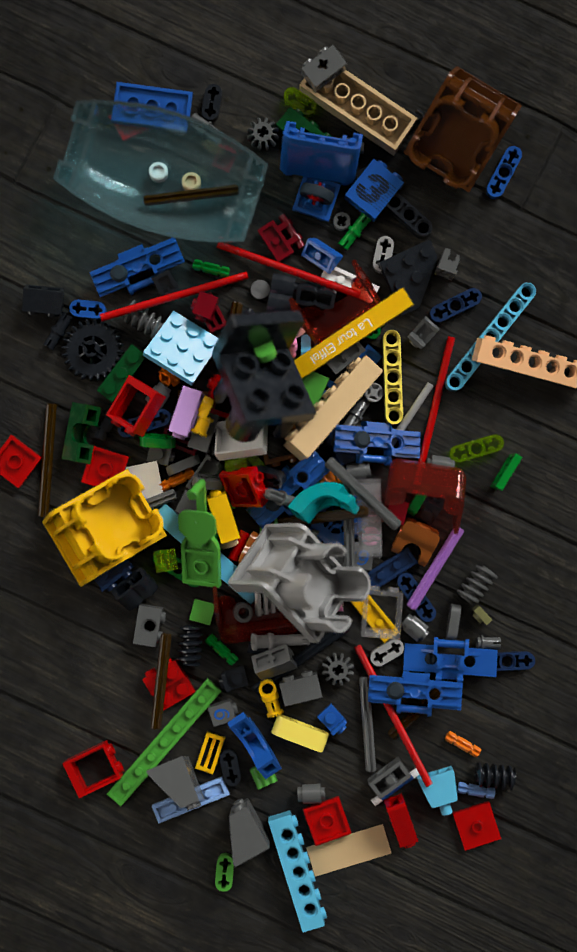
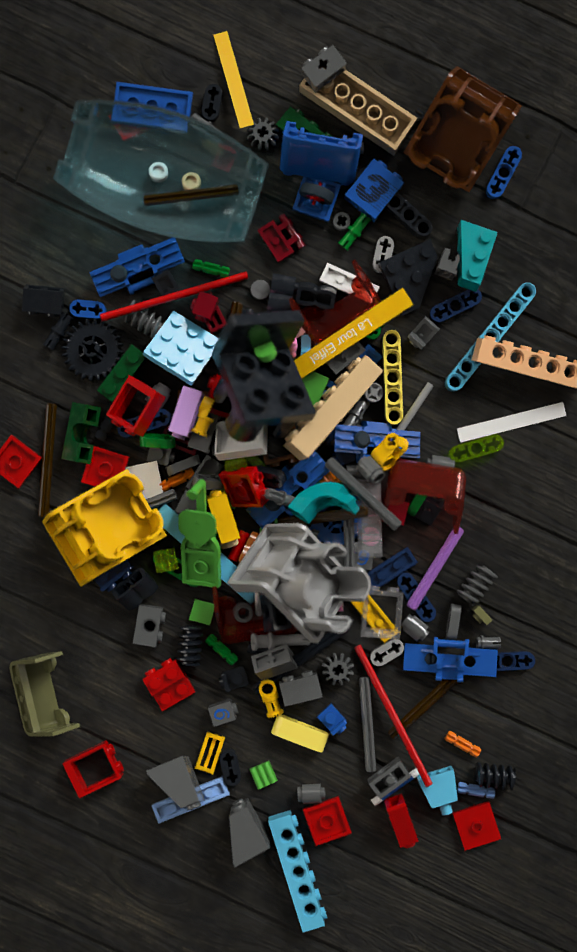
(37, 696): none -> olive windscreen
(161, 678): dark brown axle -> none
(164, 742): bright green tile -> none
(168, 378): orange gear -> none
(229, 872): bright green beam -> none
(233, 79): none -> yellow sticker
(255, 744): blue arch -> none
(272, 617): none -> black brick
(289, 269): red piece -> none
(302, 98): clear neon green beam -> none
(321, 255): blue slope -> none
(349, 850): tan sticker -> none
(370, 470): none -> dark grey brick
(388, 452): none -> yellow piece
(414, 685): blue piece -> none
(419, 534): dark orange piece -> none
(436, 399): red piece -> none
(474, 252): none -> teal wedge
(506, 471): green tile -> none
(511, 422): none -> white sticker

